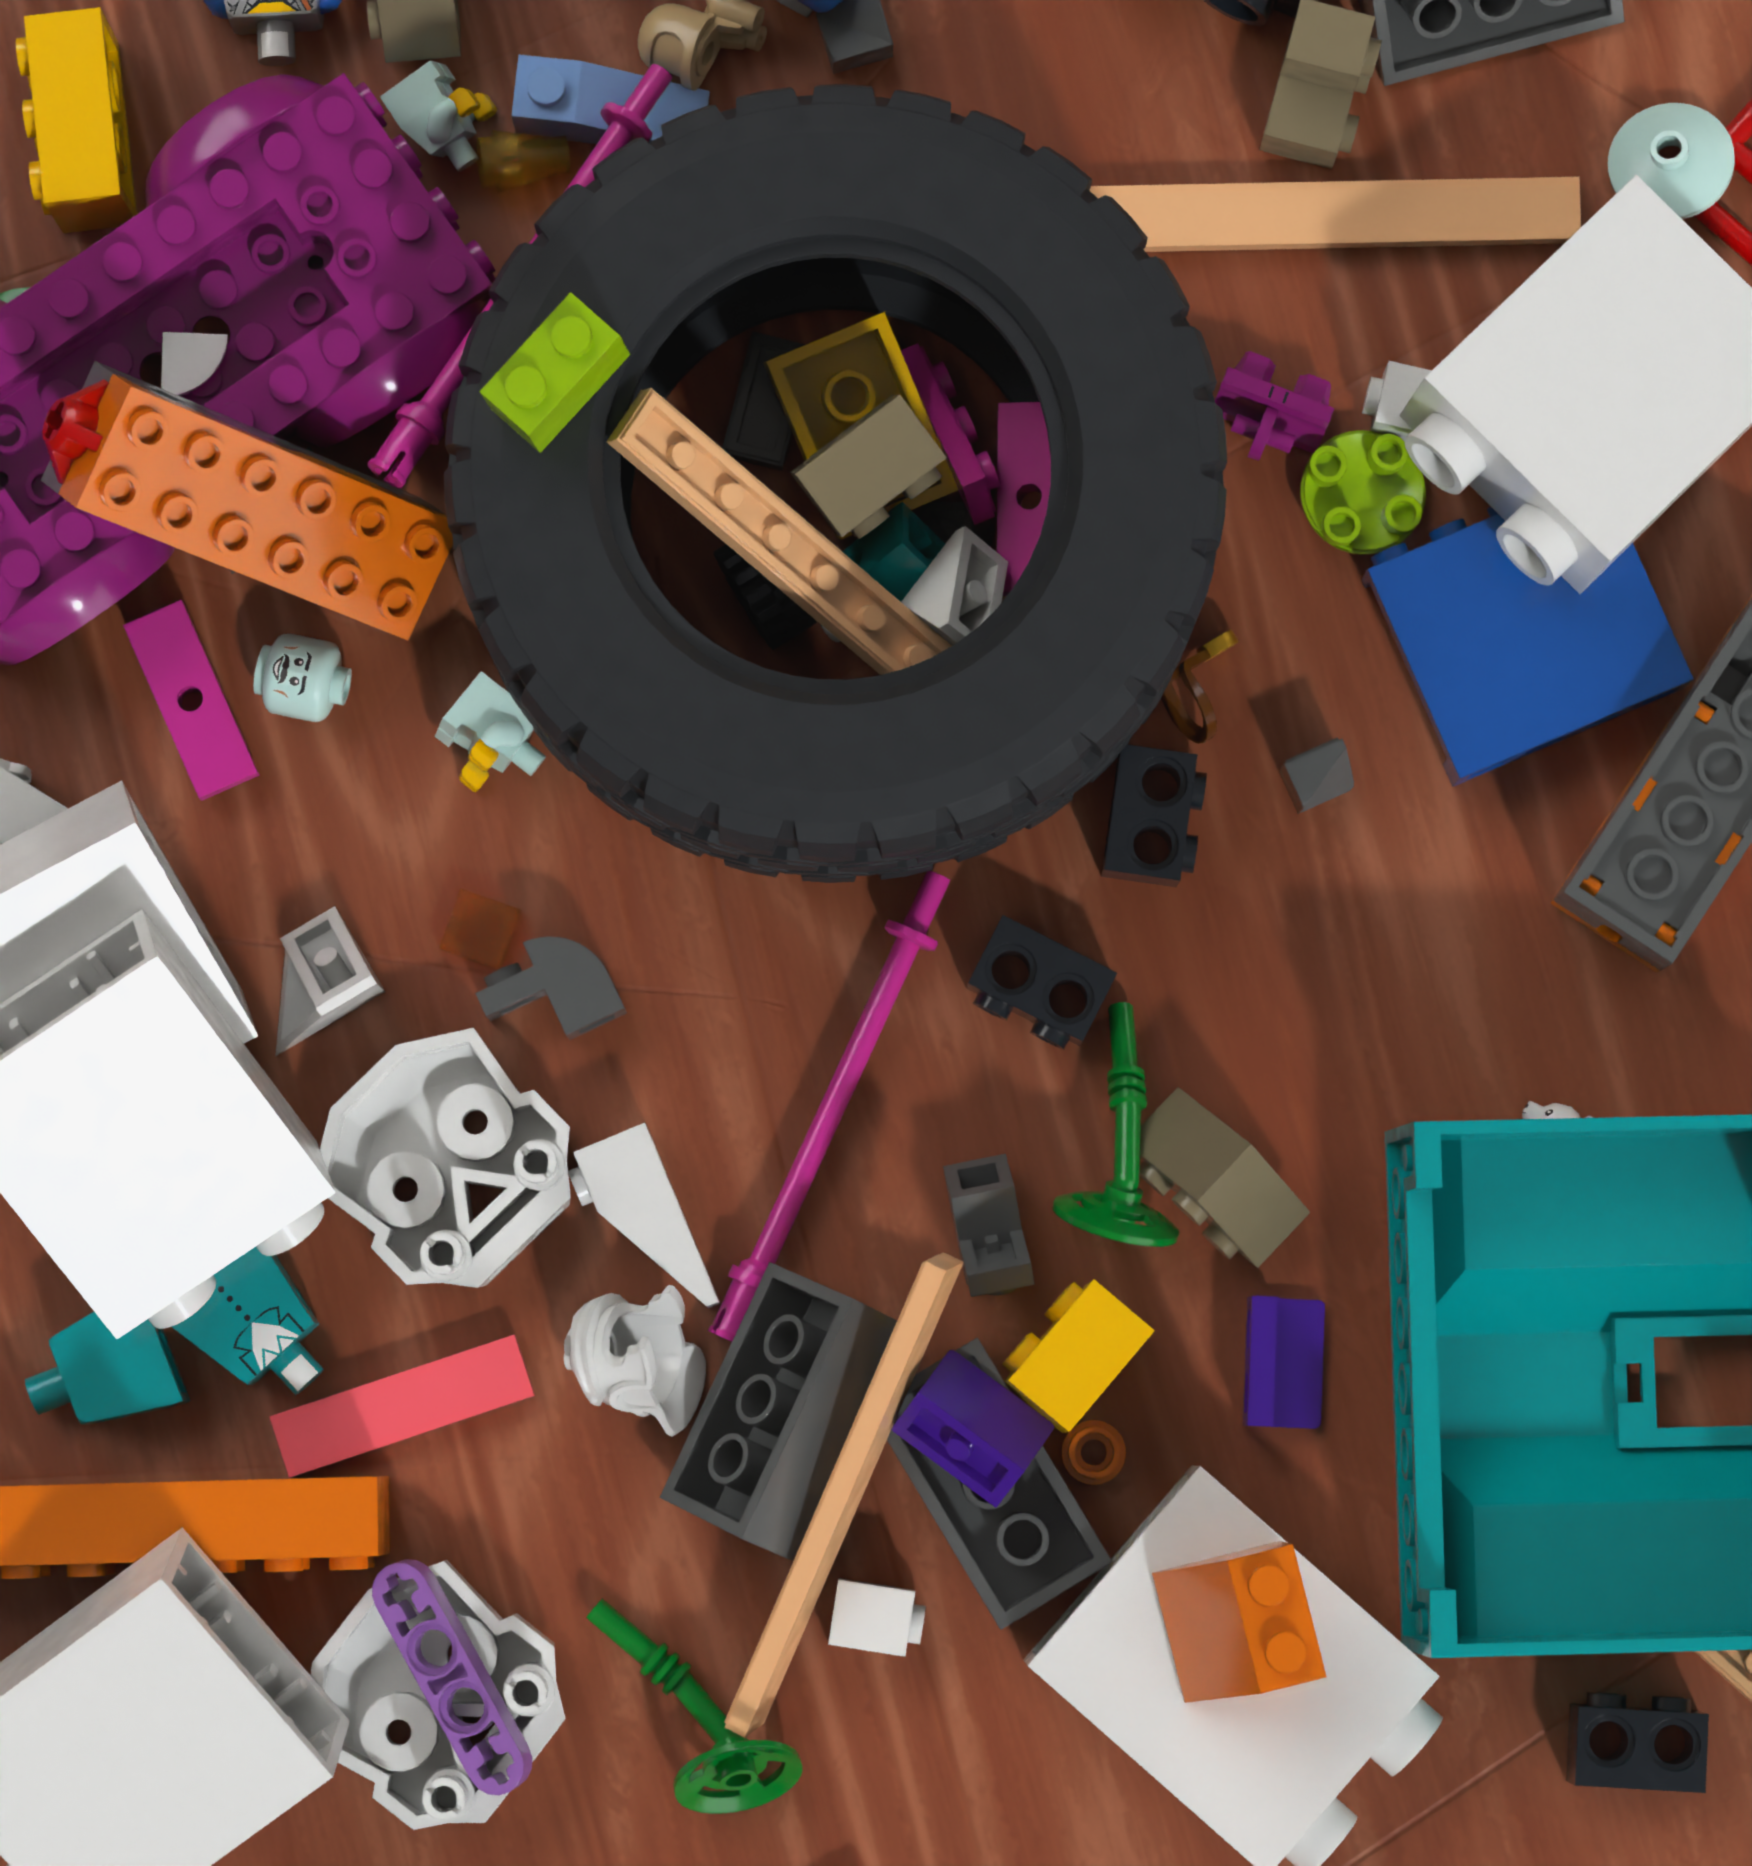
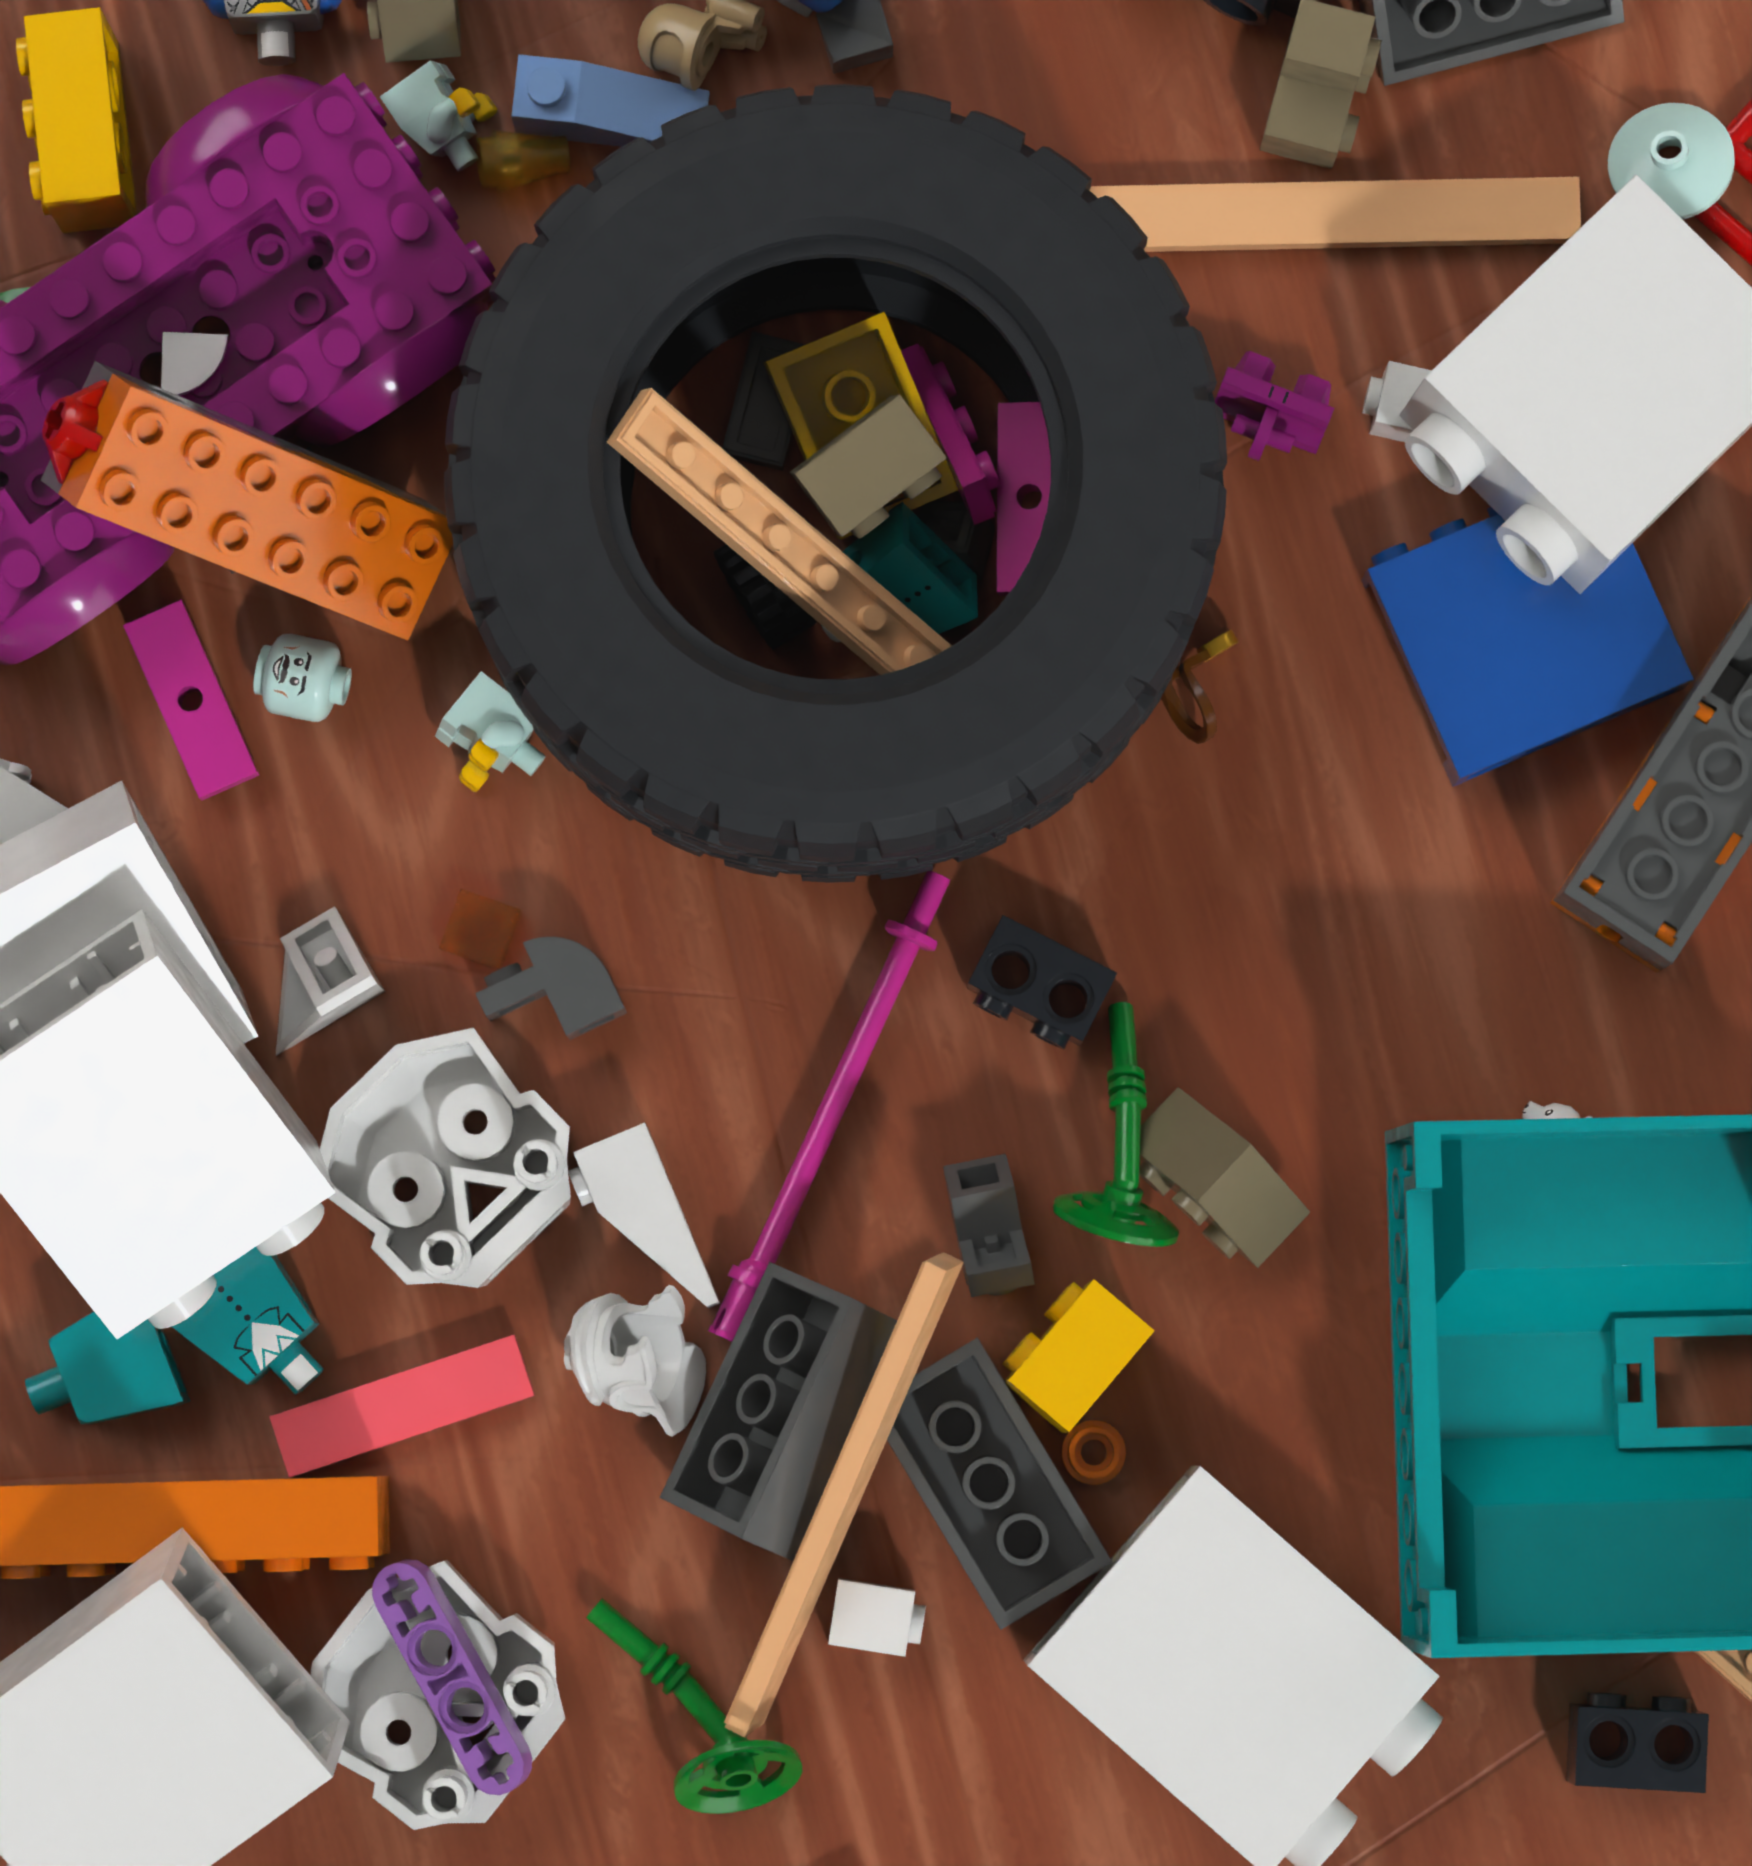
(422, 420): dark pink bar -> none
(555, 372): lime piece -> none
(959, 587): white slope -> none
(973, 1428): dark purple panel -> none
(1136, 813): black brick -> none
(1239, 1623): orange slope -> none
(1283, 1362): dark purple panel -> none
(1318, 775): dark grey slope -> none
(1362, 492): lime dish -> none

